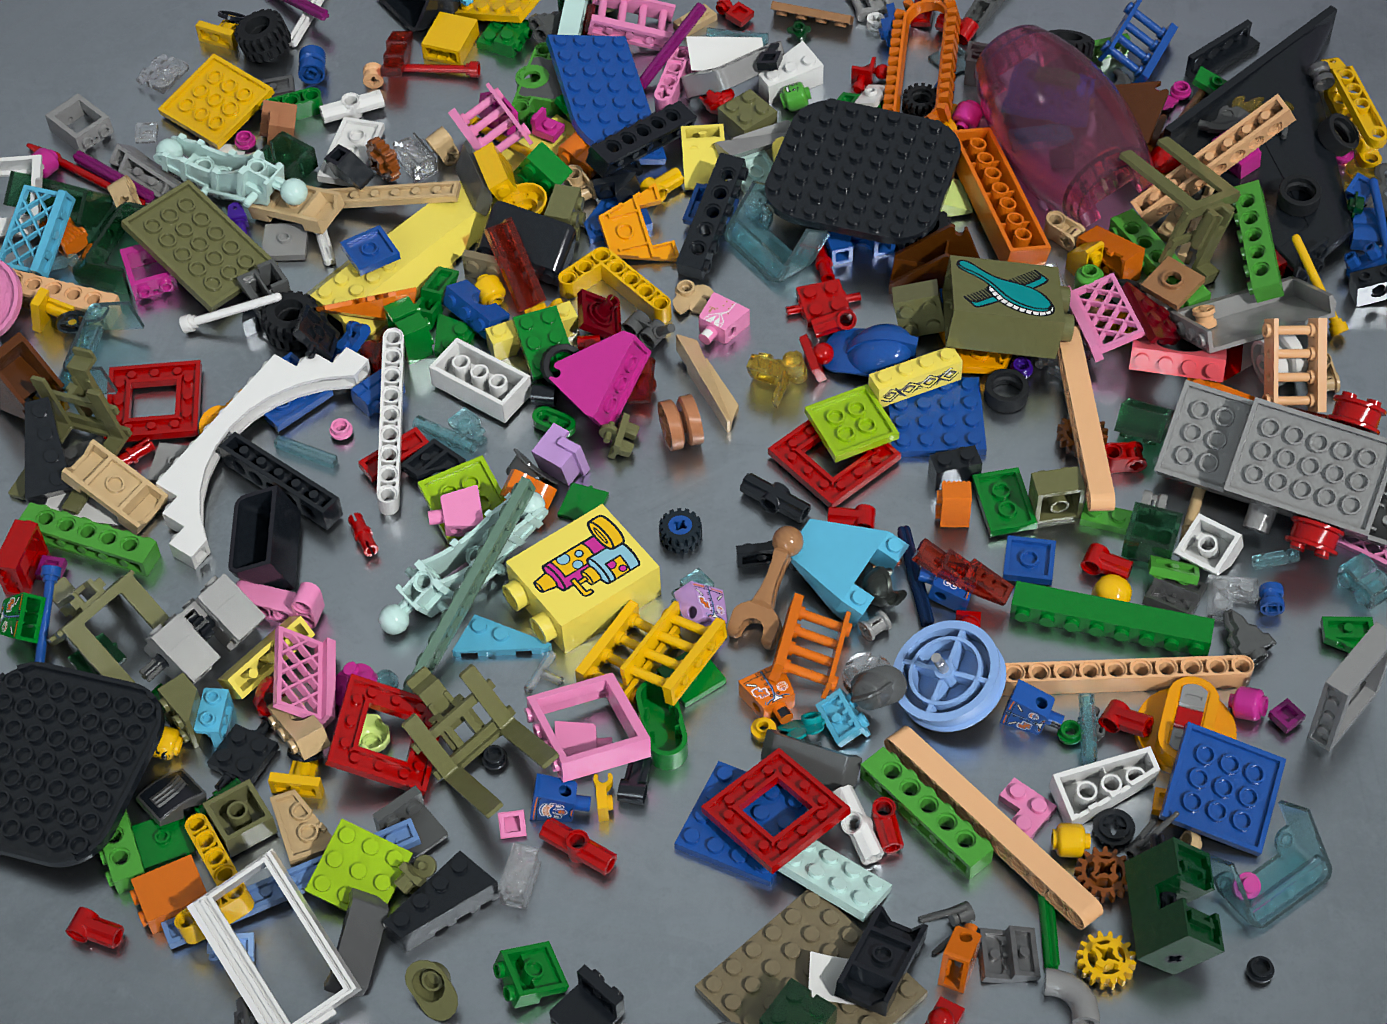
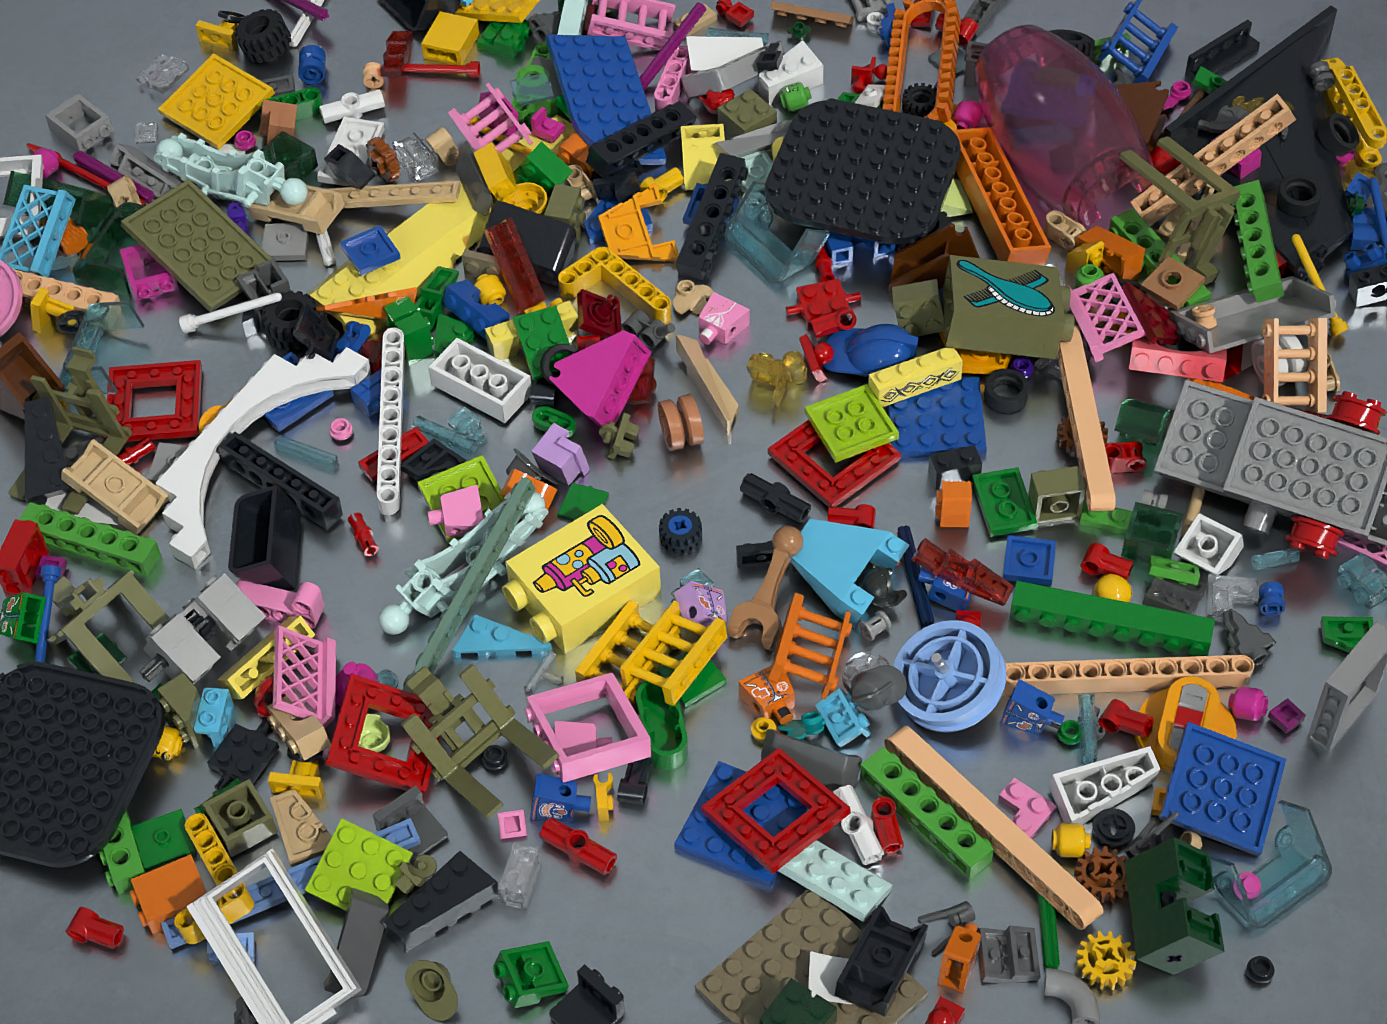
(170, 796): slope -> none
(532, 89): none -> clear light blue piece

